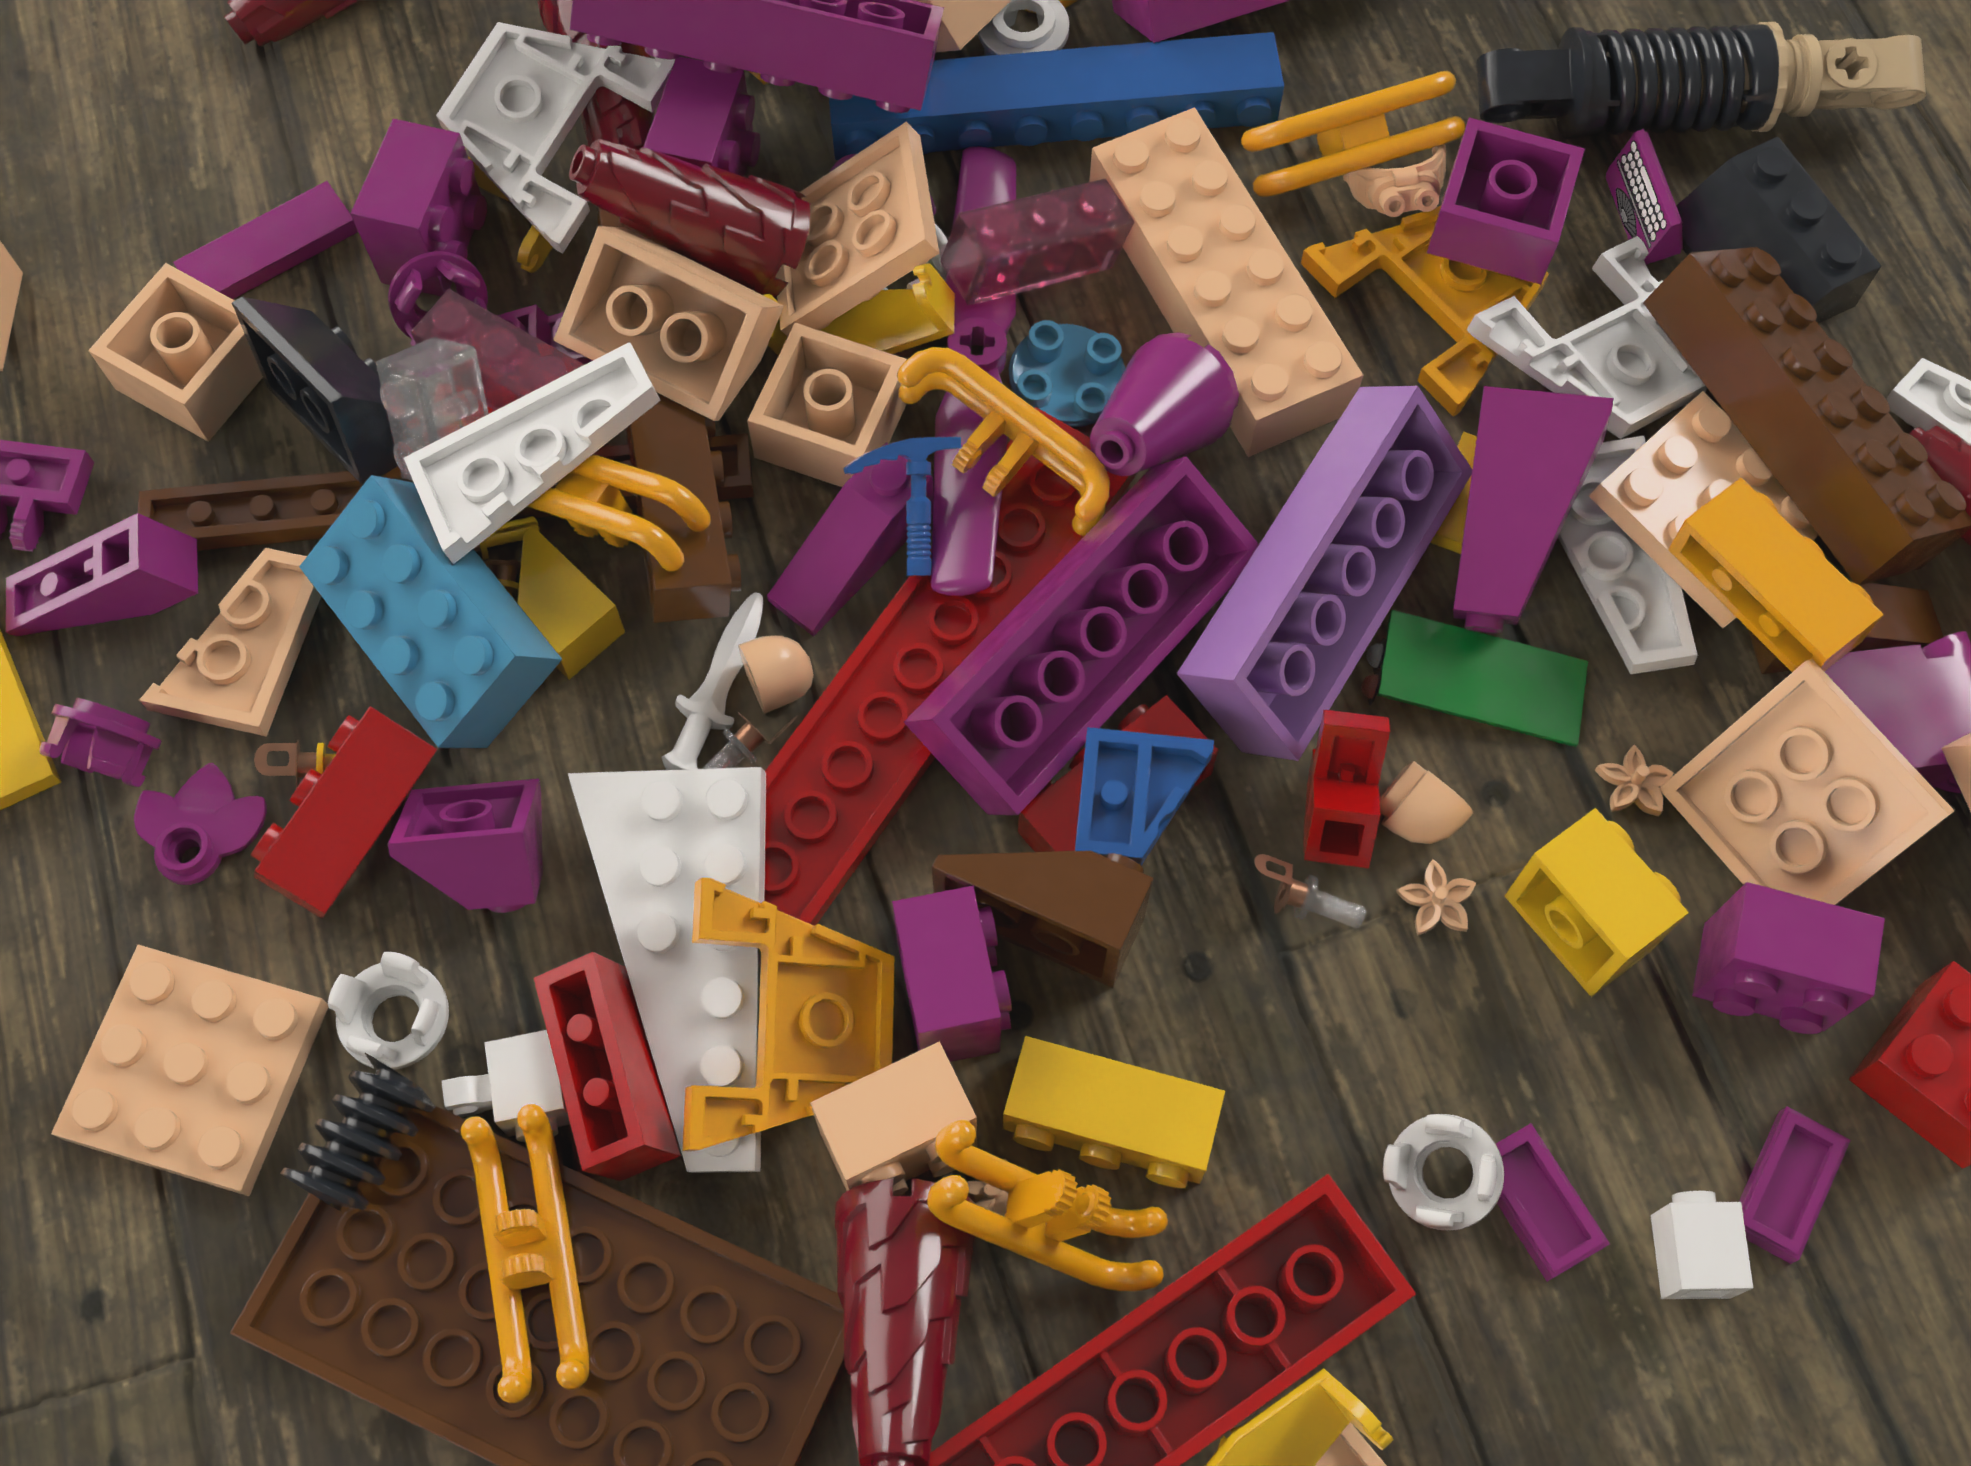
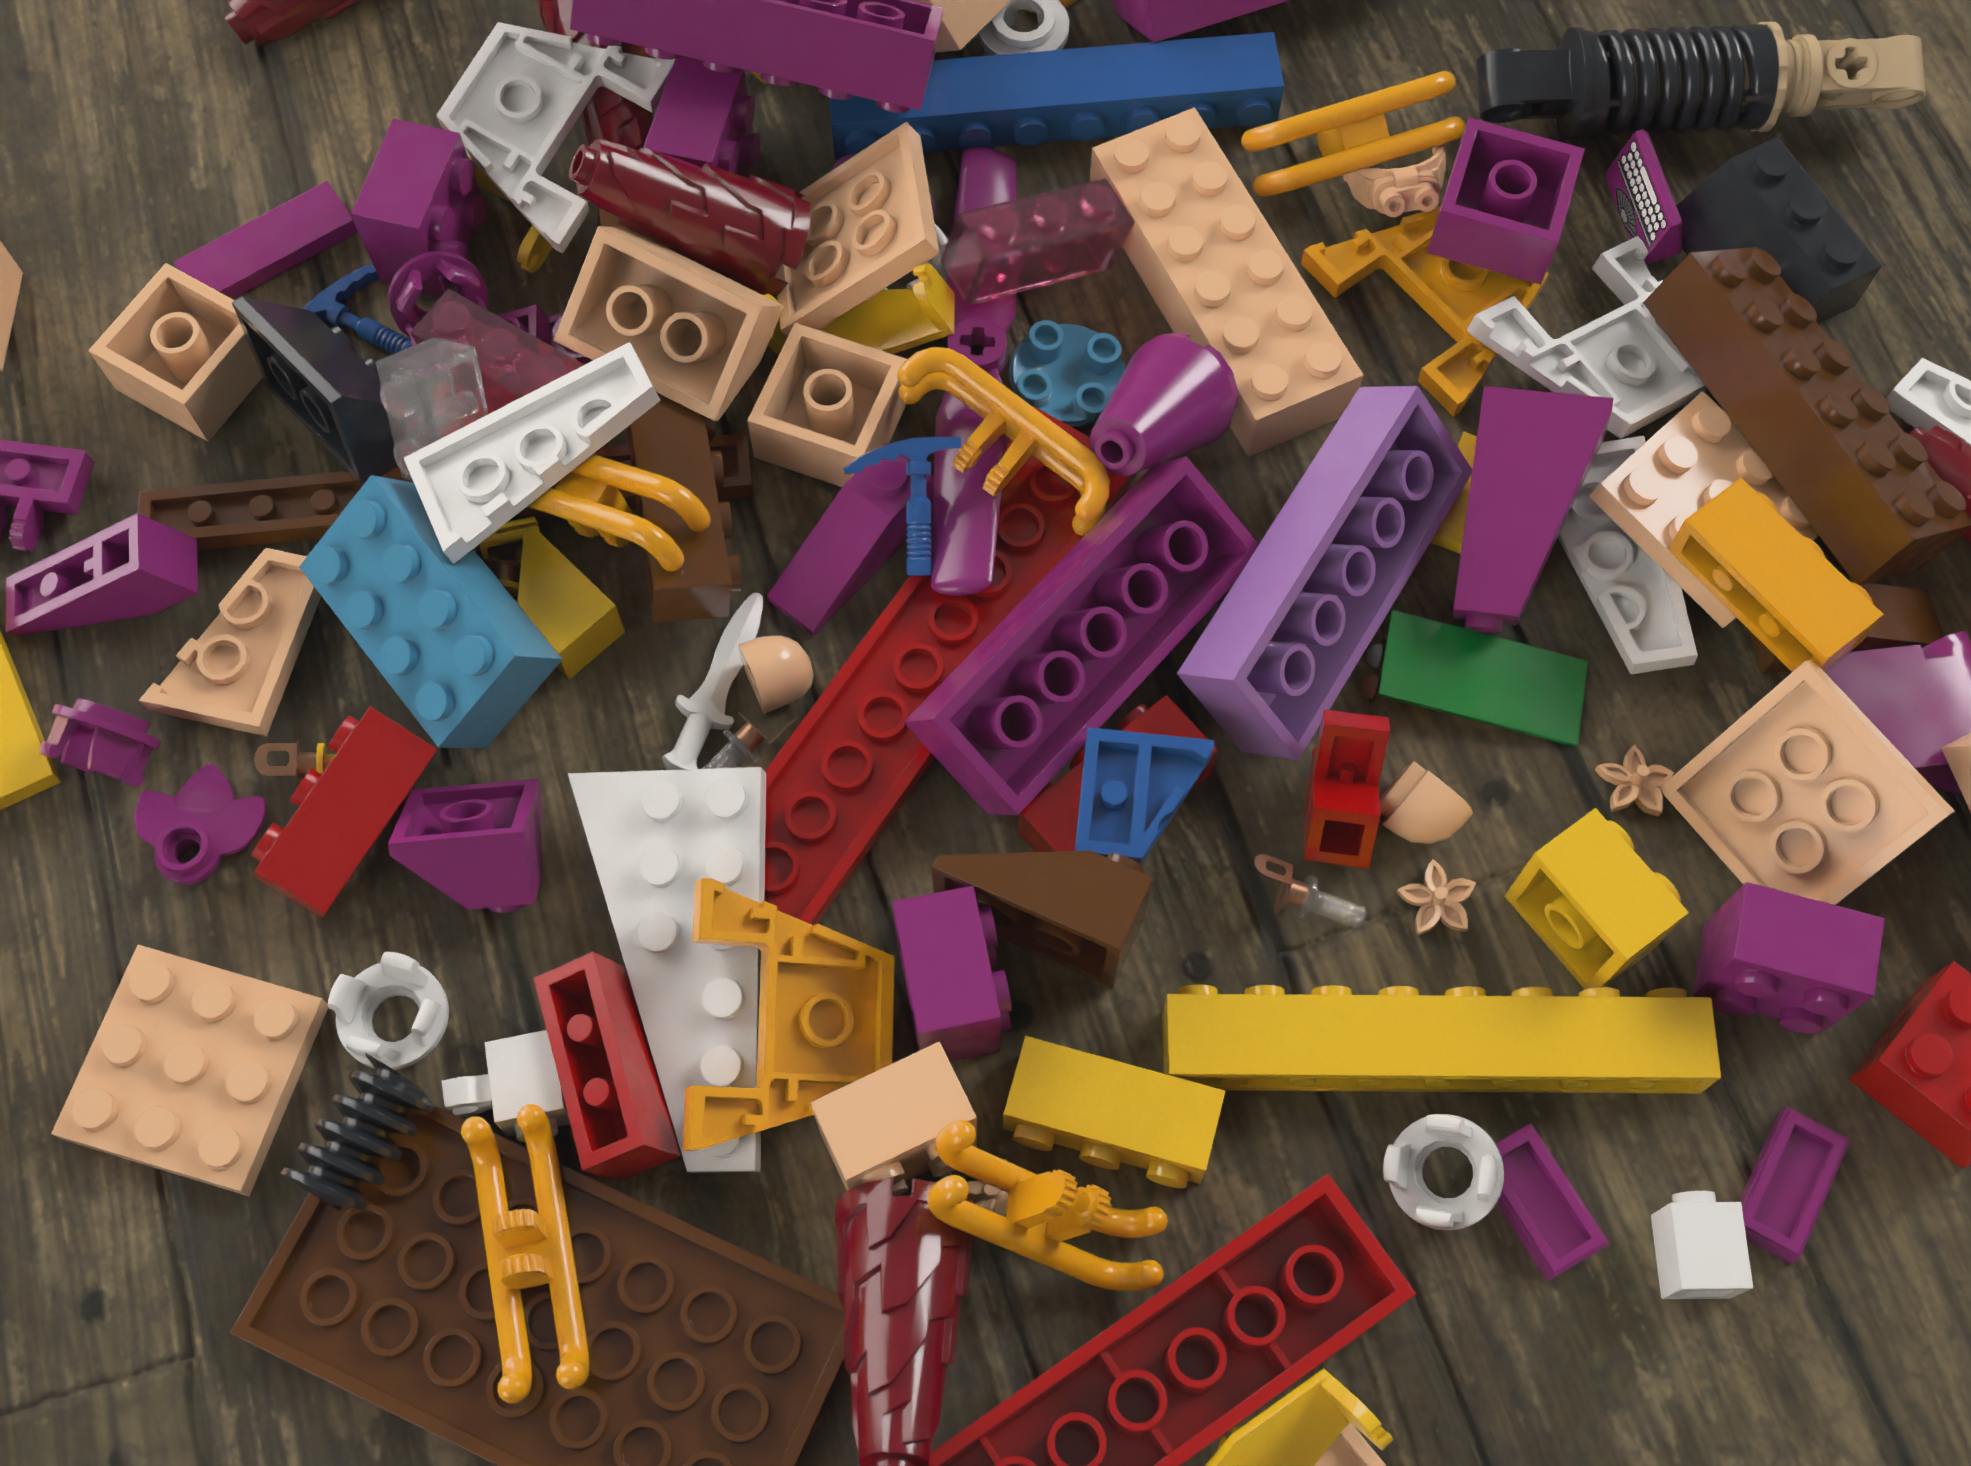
(329, 308): none -> blue piece
(1441, 1041): none -> yellow brick

